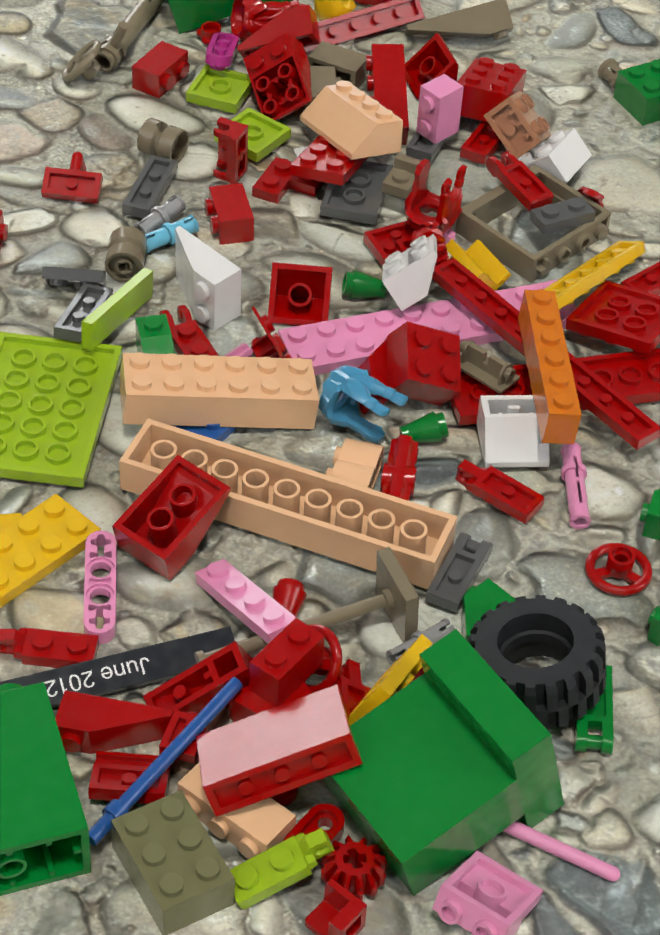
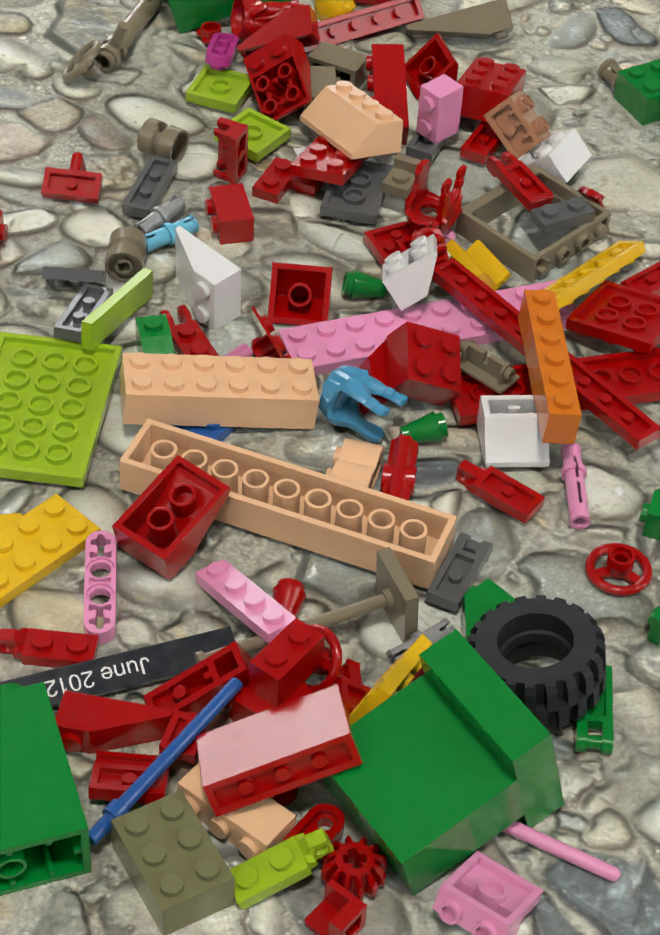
(160, 69): red piece -> none

